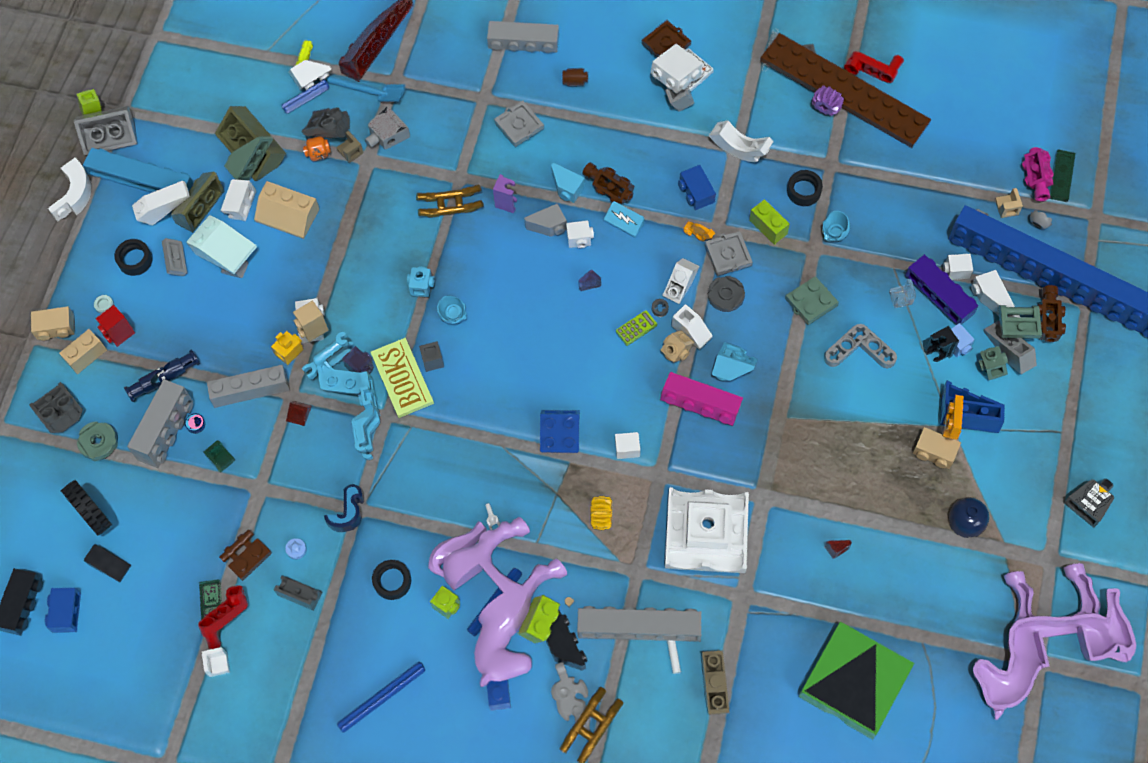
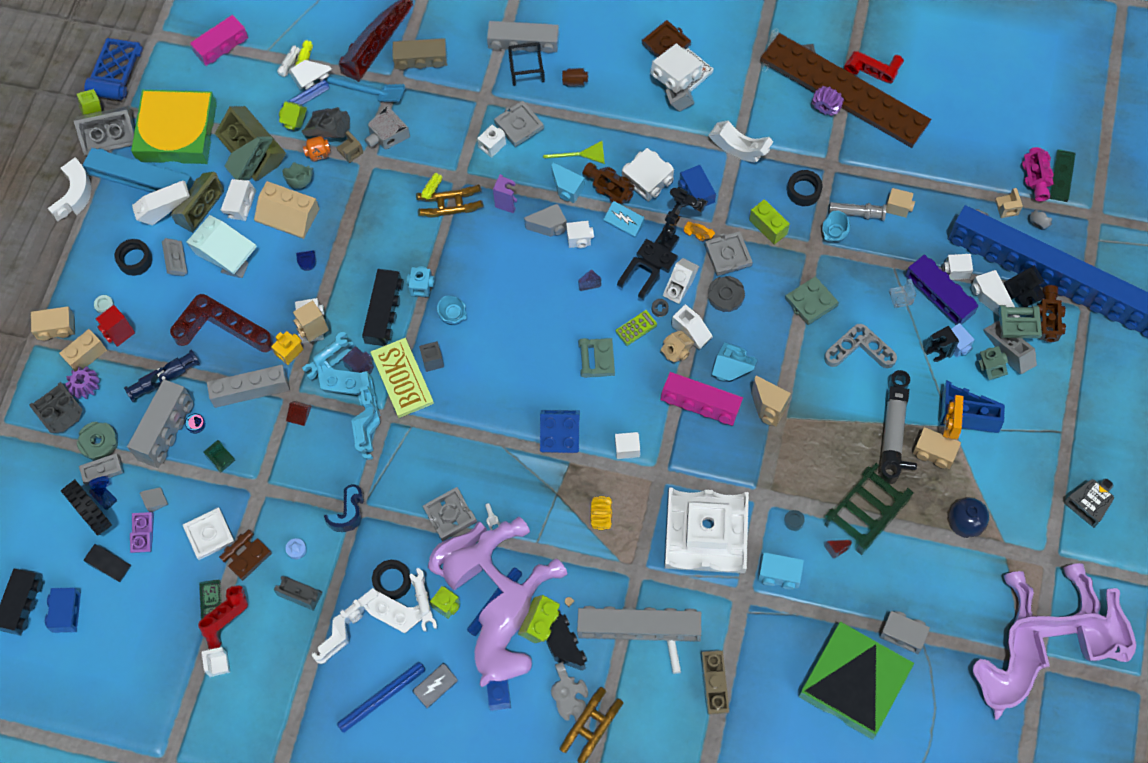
(84, 375): none -> medium lavender gear
(99, 482): none -> clear blue tile
(103, 497): none -> clear blue slope
(106, 466): none -> light grey plate
(108, 86): none -> blue piece
(142, 532): none -> medium lavender slope
(153, 499): none -> light grey slope
(174, 126): none -> yellow tile
(208, 533): none -> white tile
(219, 40): none -> dark pink brick
(223, 321): none -> beam
(289, 61): none -> white axle
(292, 115): none -> lime brick
(297, 175): none -> sand green hair
(306, 260): none -> clear blue tile
(382, 307): none -> black brick
(382, 608): none -> white piece
(419, 53): none -> dark tan brick
(431, 186): none -> neon yellow axle
(435, 685): none -> slope
(452, 511): none -> light grey brick
(491, 140): none -> white brick
(527, 71): none -> black piece
(593, 153): none -> lime piece
(603, 357): none -> sand green plate
(648, 174): none -> white brick
(659, 254): none -> black piece
(769, 401): none -> tan slope
(780, 571): none -> medium azure brick
(794, 520): none -> clear smoke tile
(867, 211): none -> light grey pin
(876, 526): none -> clear green fence
(894, 428): none -> piece
(900, 203): none -> tan brick
(905, 632): none -> light grey brick
(1026, 286): none -> black plate

